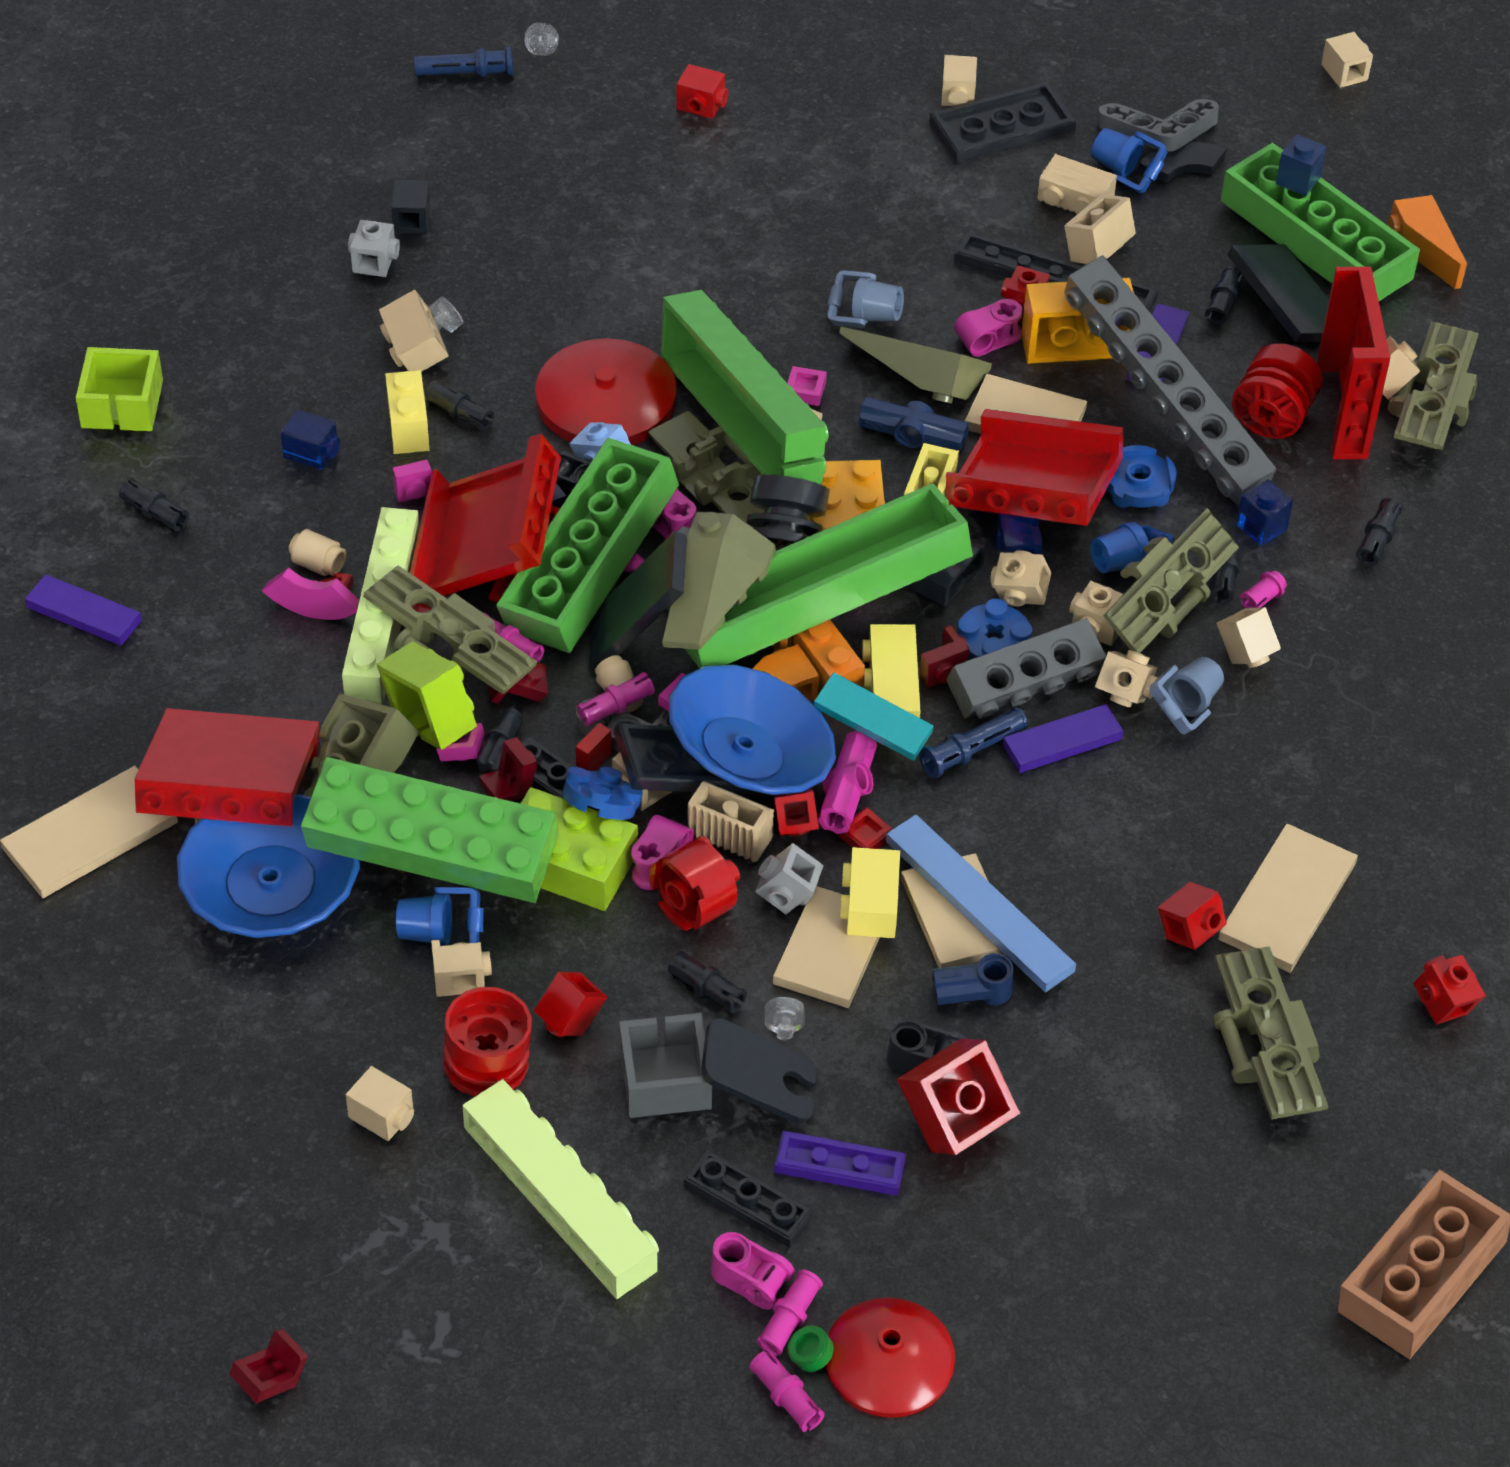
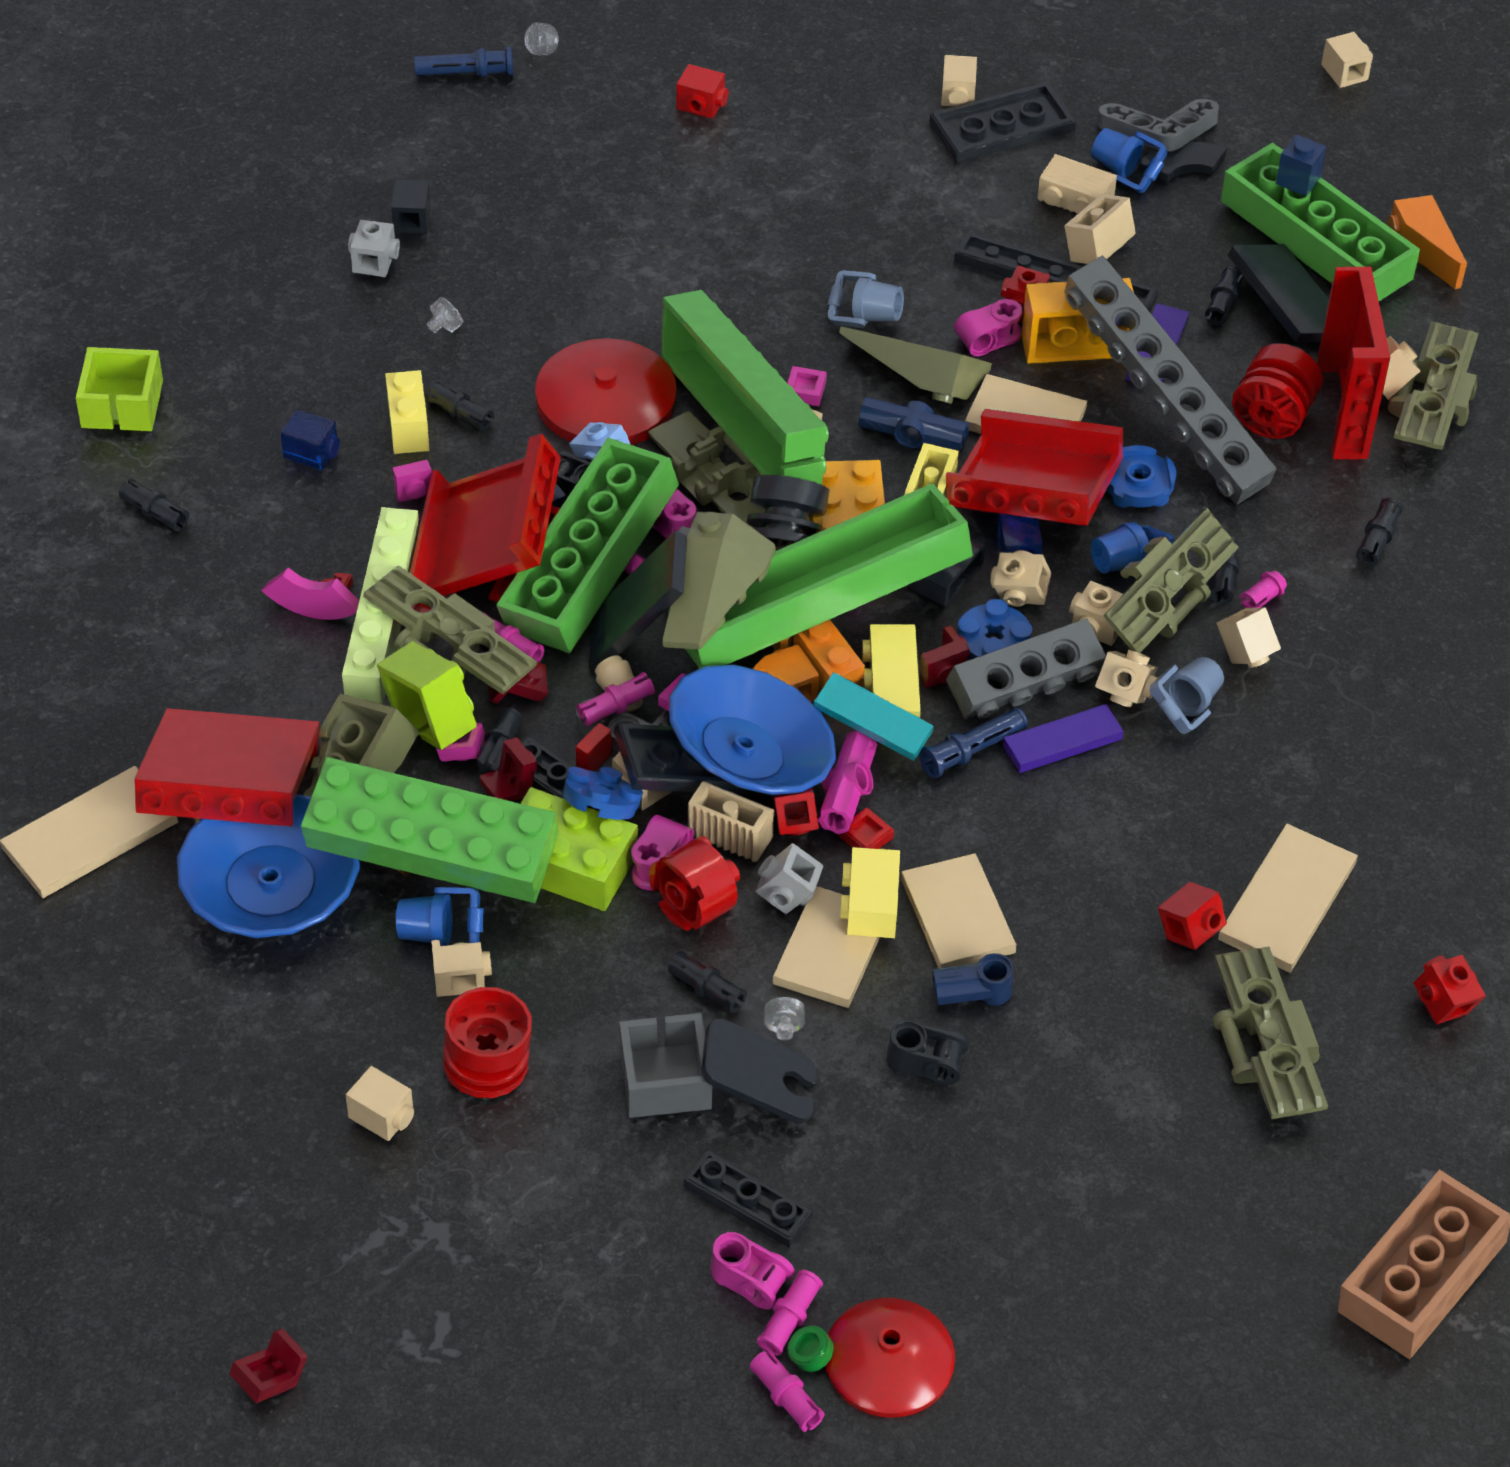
(83, 610): dark purple tile -> none
(317, 553): tan brick -> none
(412, 332): tan brick -> none
(561, 1188): yellowish green brick -> none
(570, 1004): red brick -> none
(840, 1163): dark purple tile -> none
(958, 1096): red brick -> none
(981, 903): medium blue tile -> none
(1264, 512): clear blue brick -> none

